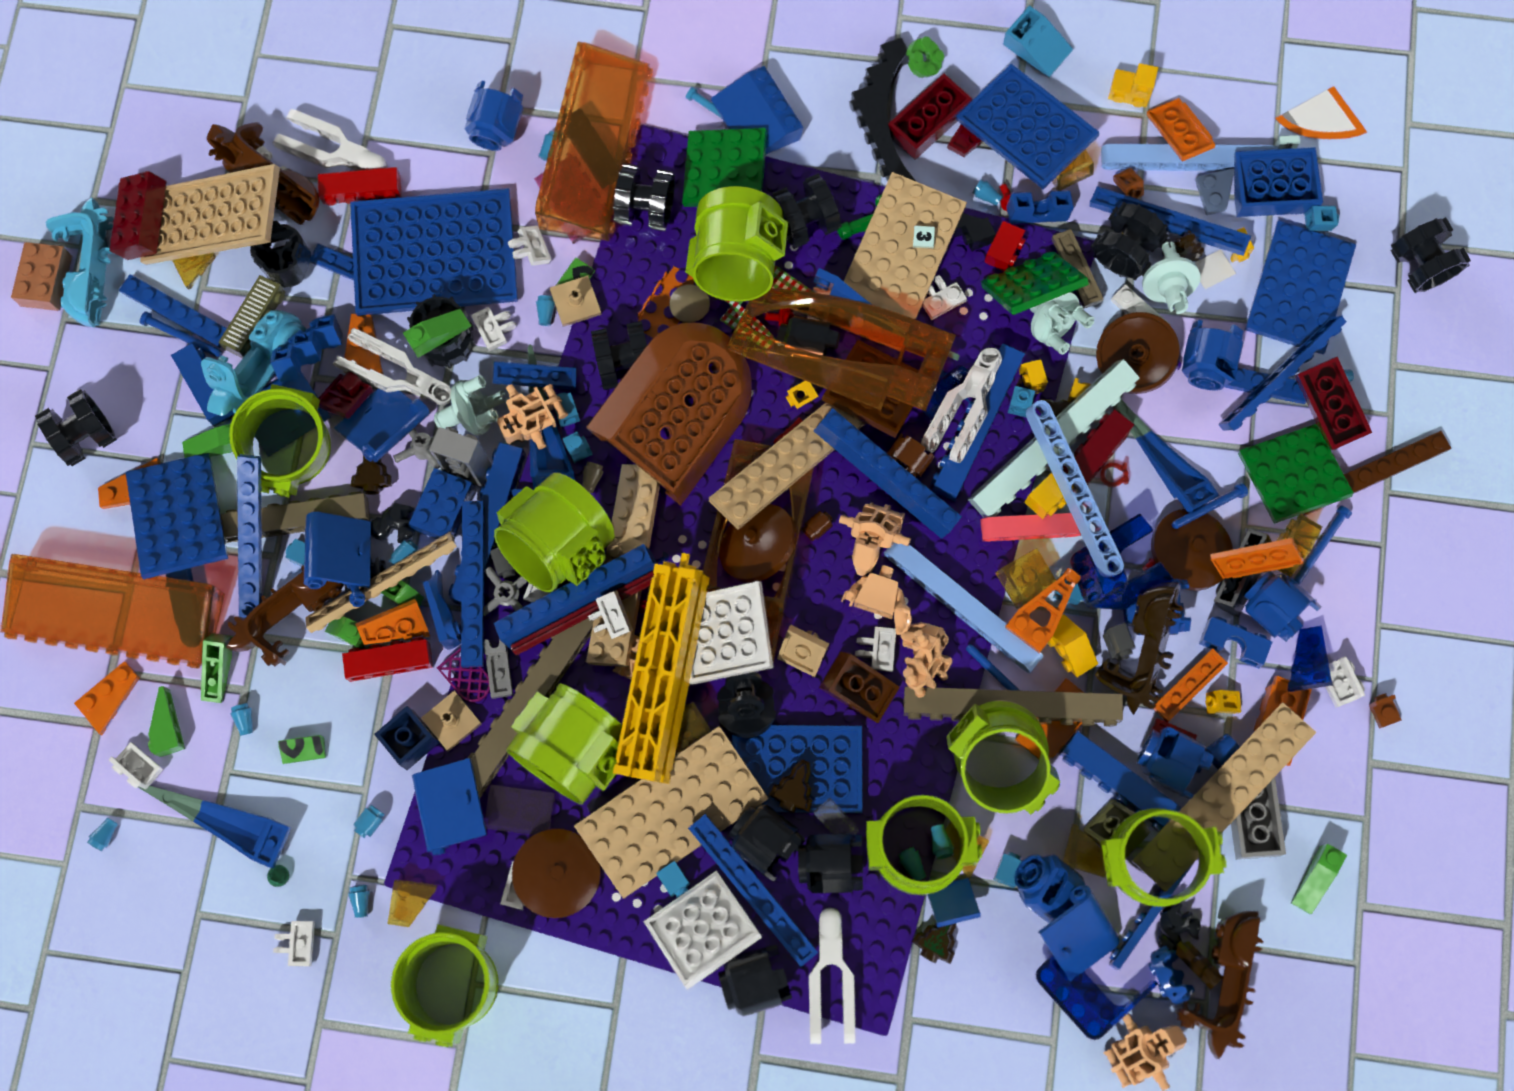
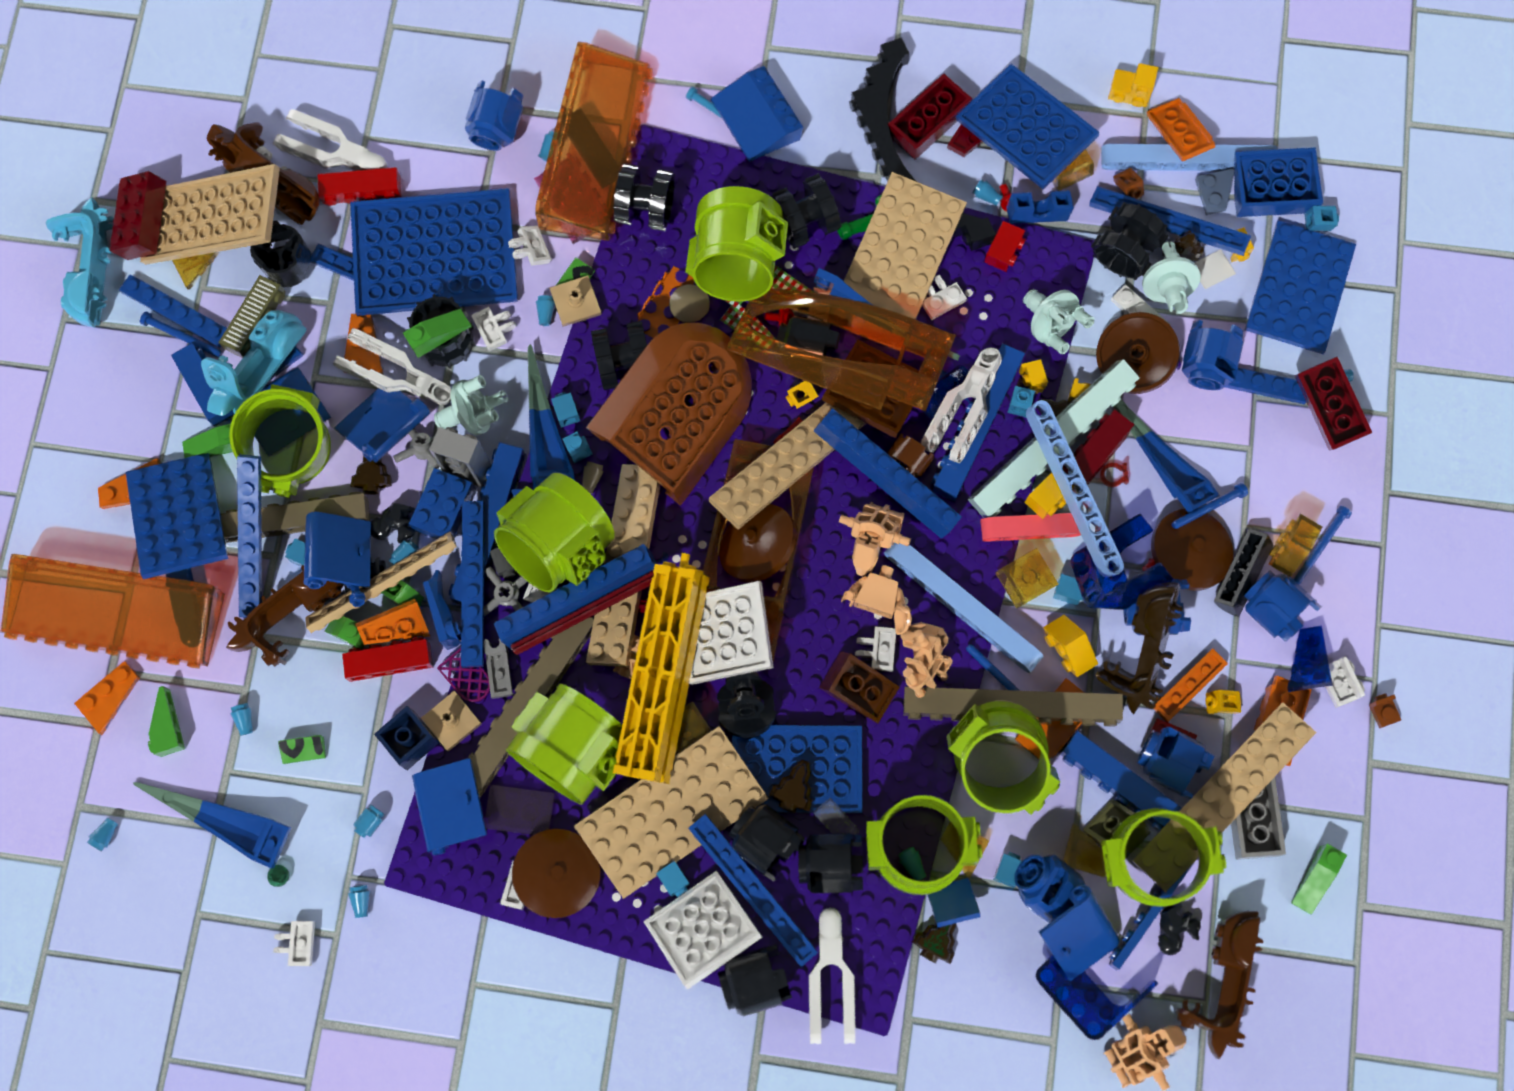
(41, 276): nougat brick -> none
(67, 433): black piece -> none
(136, 766): white bracket -> none
(215, 667): bright green slope -> none
(306, 347): blue brick -> none
(344, 395): dark red plate -> none
(405, 981): lime cylinder -> none
(407, 901): clear yellow wing -> none
(530, 415): light nougat piece -> none
(534, 375): blue plate -> none
(613, 614): white hinge -> none
(723, 160): green plate -> none
(803, 650): tan tile -> none
(817, 525): reddish brown brick -> none
(923, 237): light aqua tile -> none
(933, 55): bright green plate -> none
(941, 843): cone -> none
(1031, 632): orange plate -> none
(1034, 282): green plate -> none
(1037, 41): dark azure slope -> none
(1070, 251): dark tan plate -> none
(1119, 642): dark grey brick -> none
(1169, 978): blue plate -> none
(1198, 964): dark brown rock -> none
(1222, 750): blue piece -> none
(1253, 646): blue arch -> none
(1257, 558): orange piece -> none
(1285, 370): blue plate -> none
(1288, 142): light aqua tile -> none
(1295, 473): green plate -> none
(1323, 118): sticker -> none
(1395, 463): reddish brown plate -> none
(1425, 245): black piece -> none

